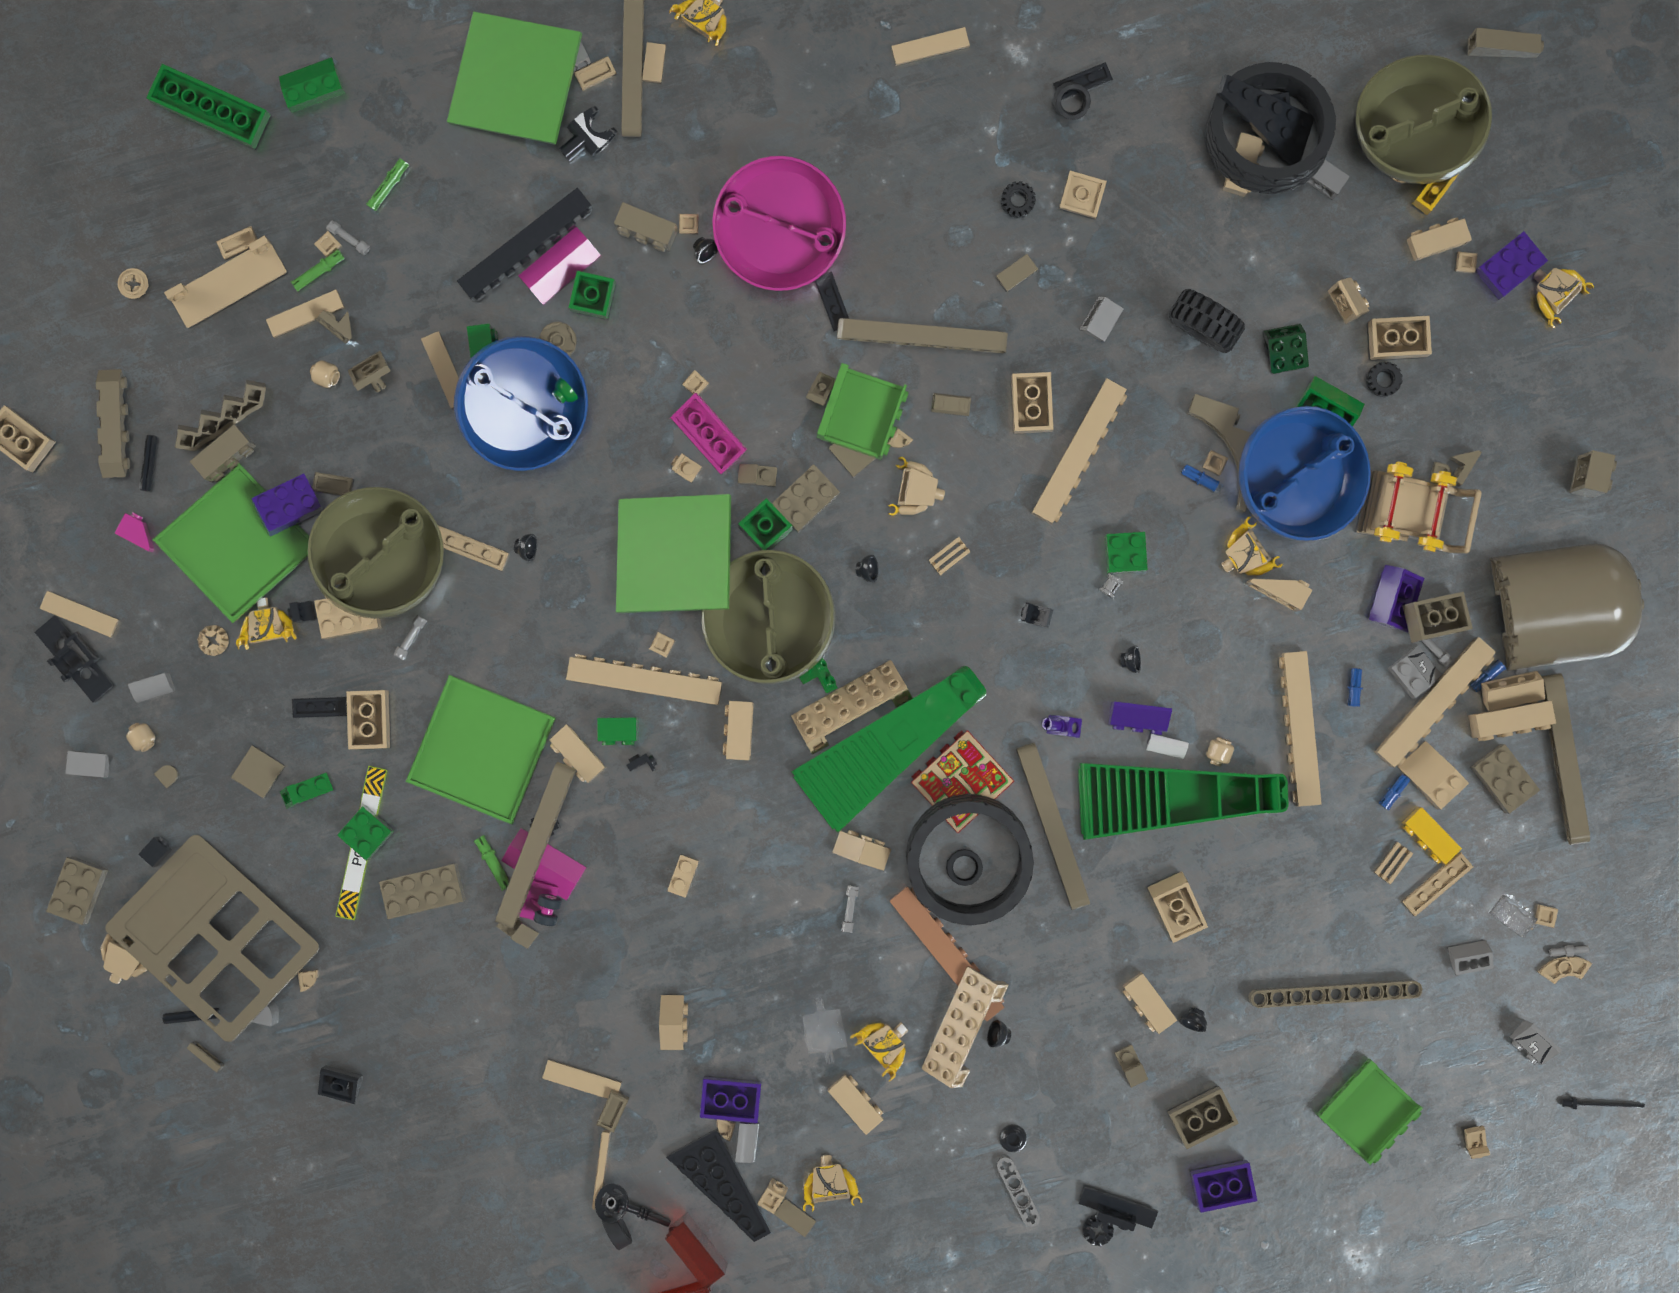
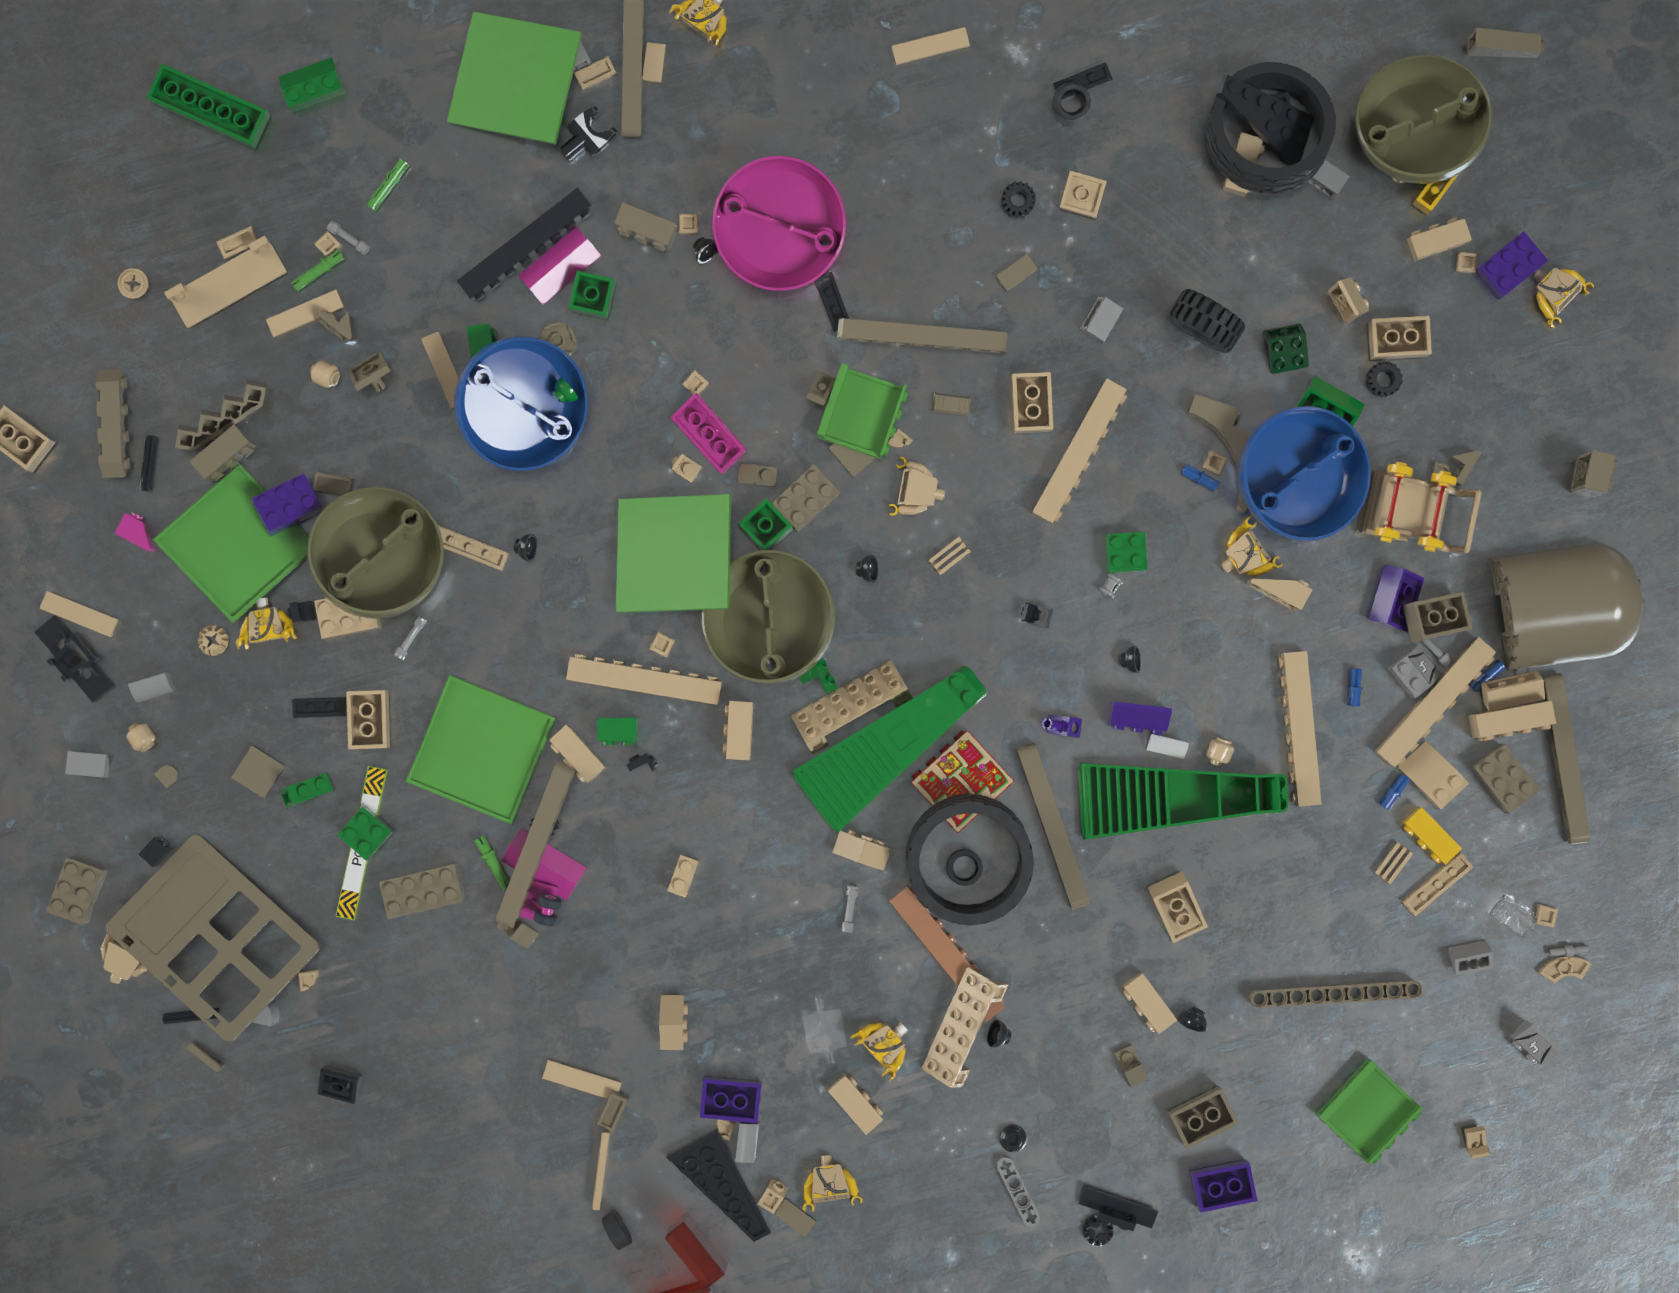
(622, 1204): black dish -> none
(1573, 1103): black sword -> none

